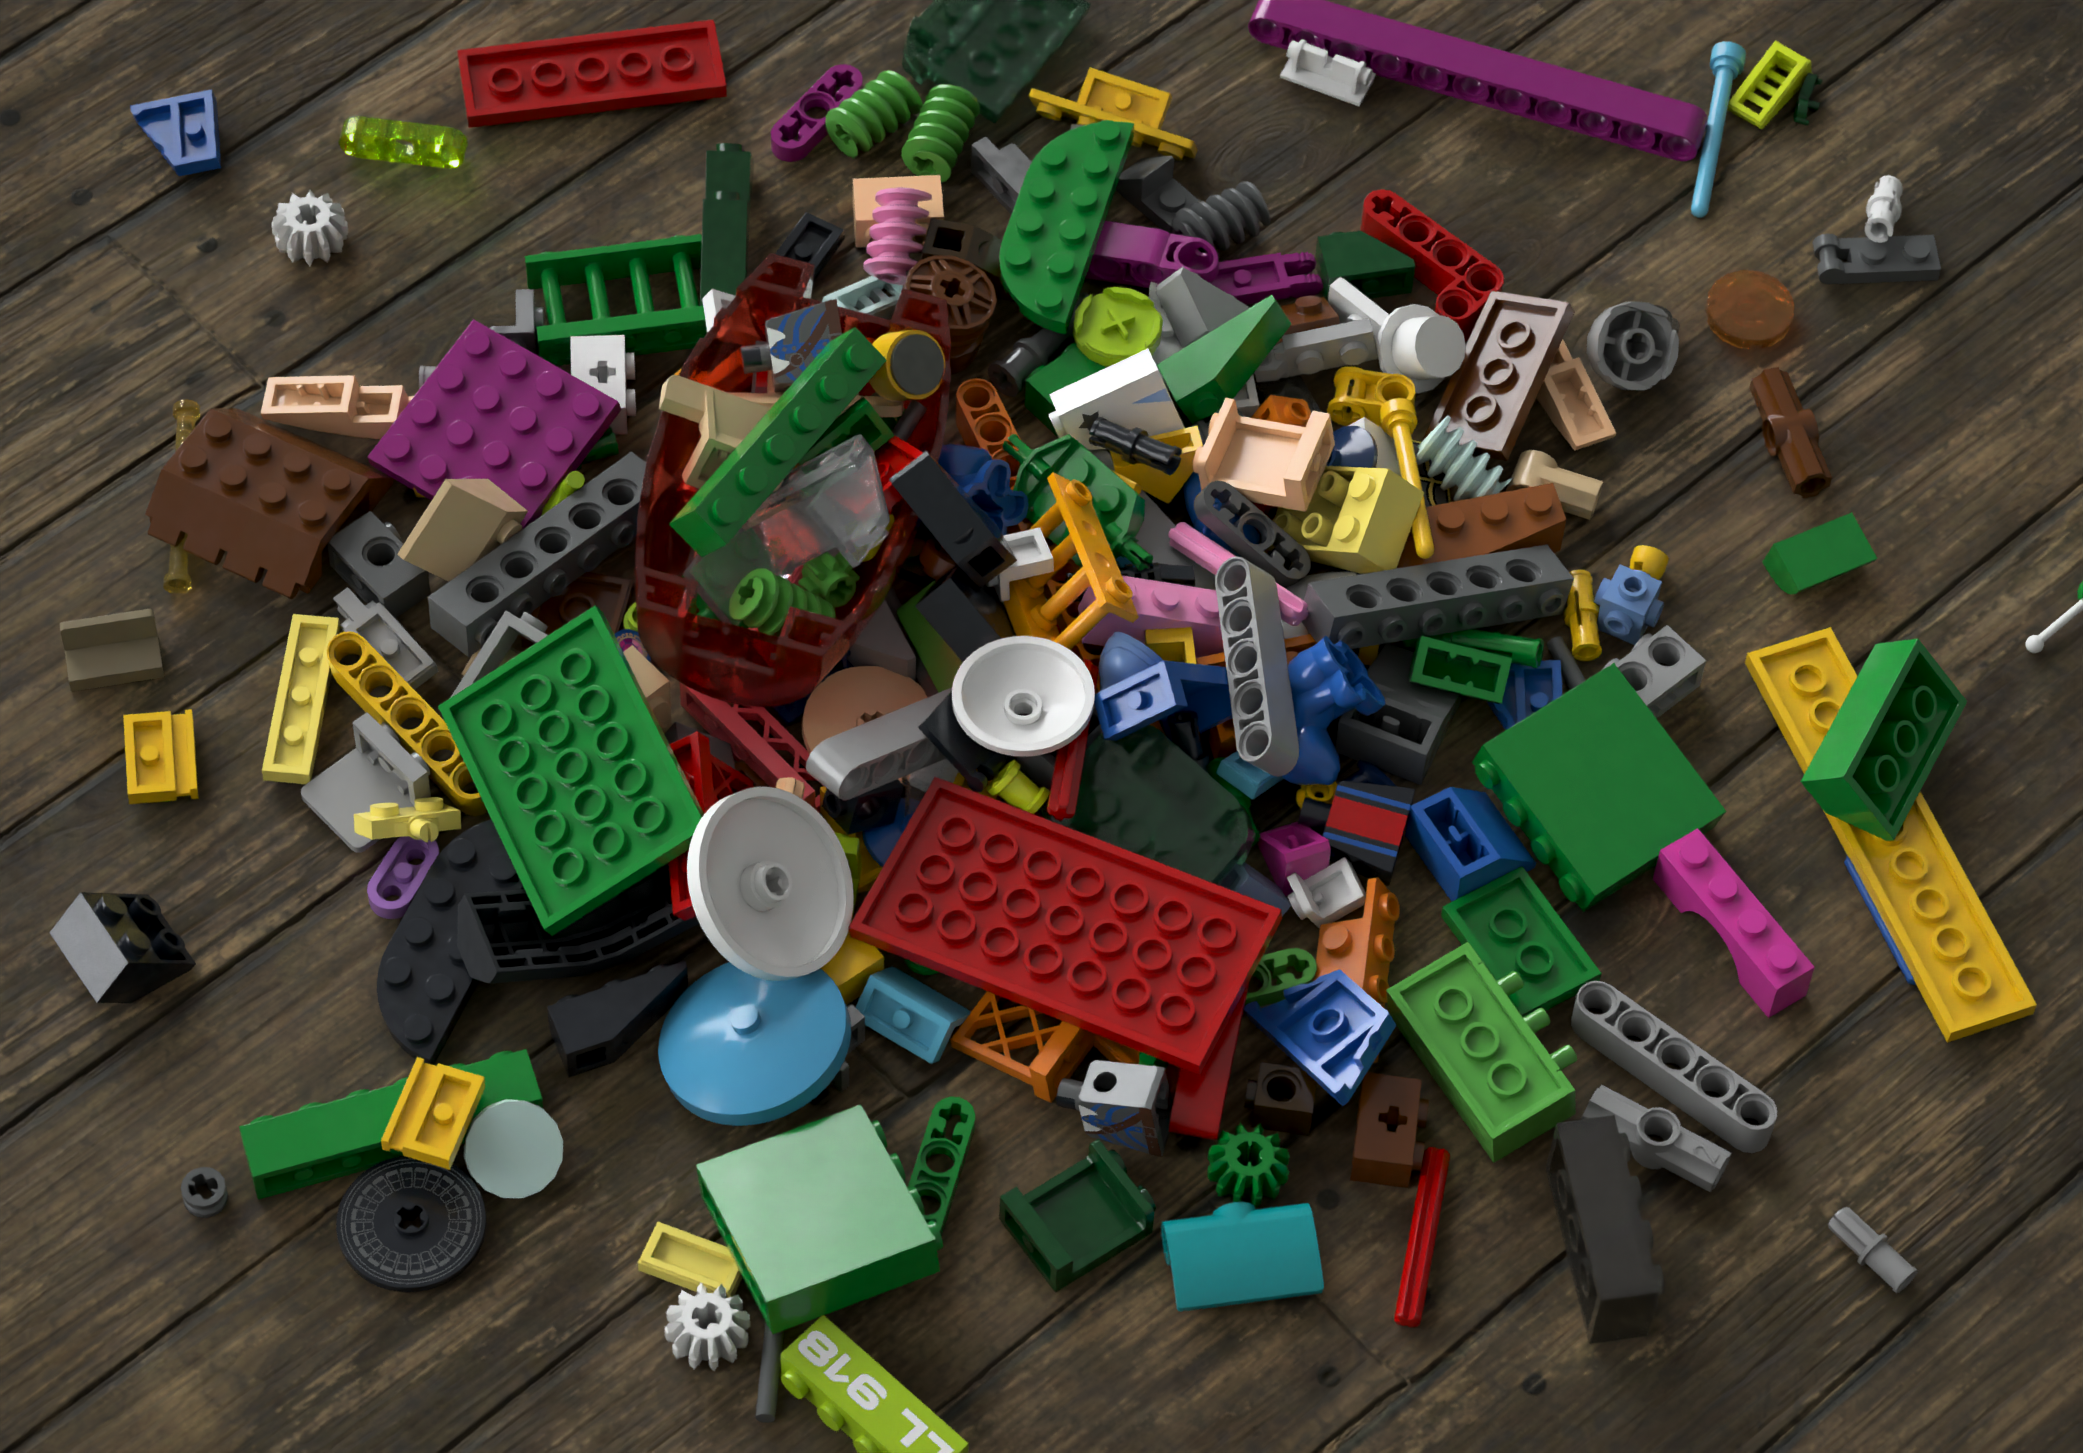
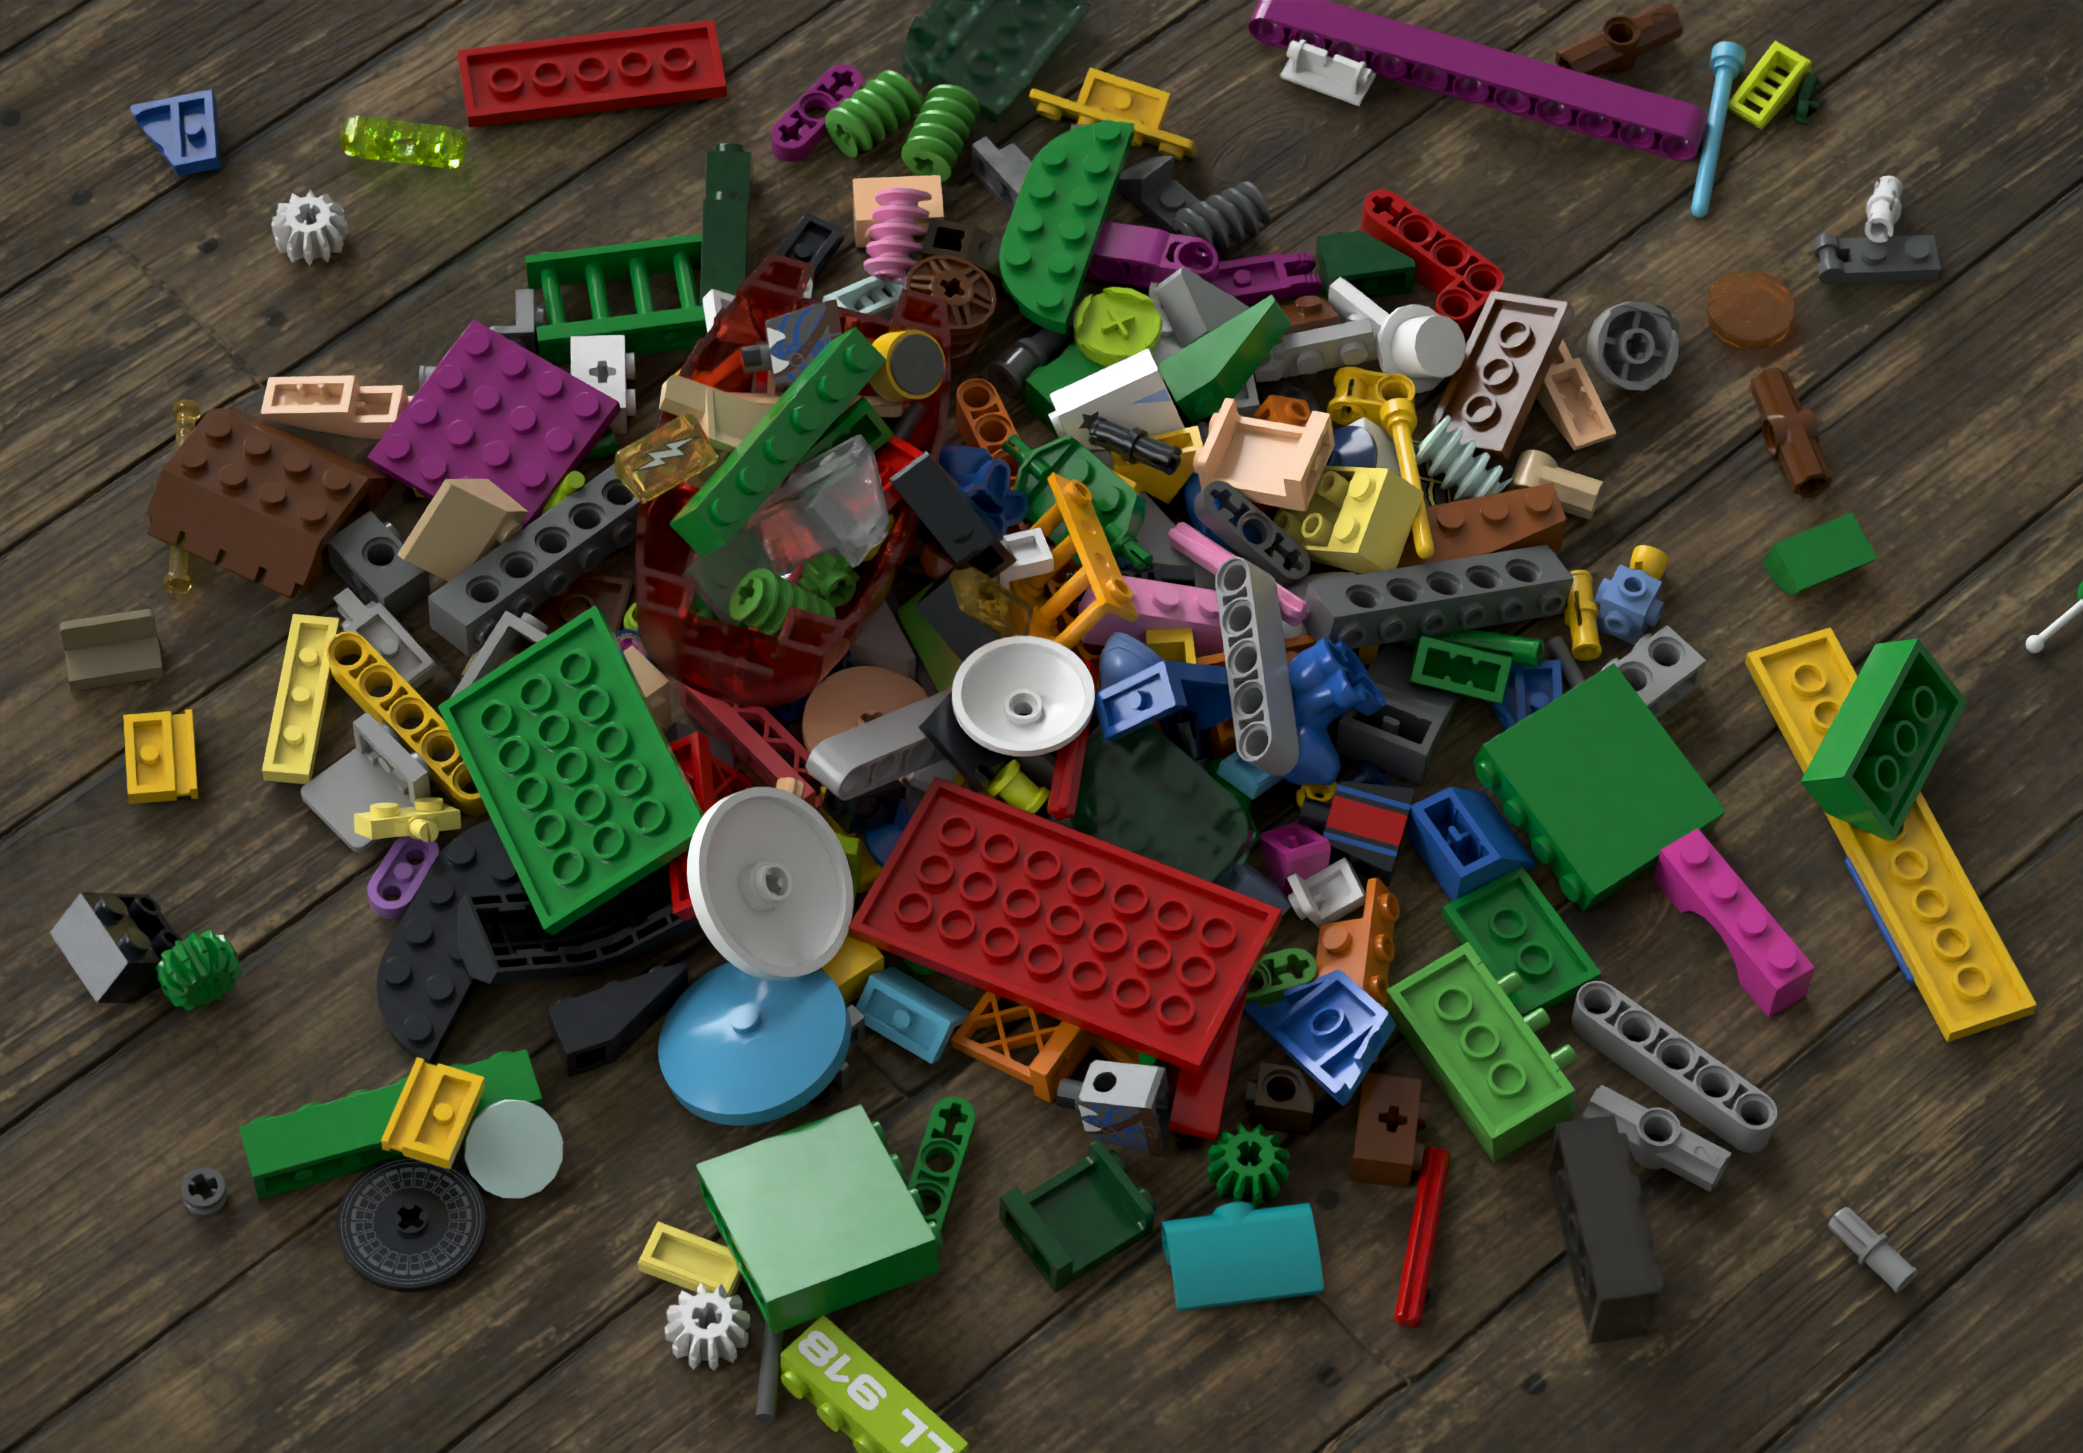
(198, 970): none -> green gear
(664, 458): none -> clear yellow slope
(991, 603): none -> clear yellow slope
(1622, 41): none -> reddish brown piece

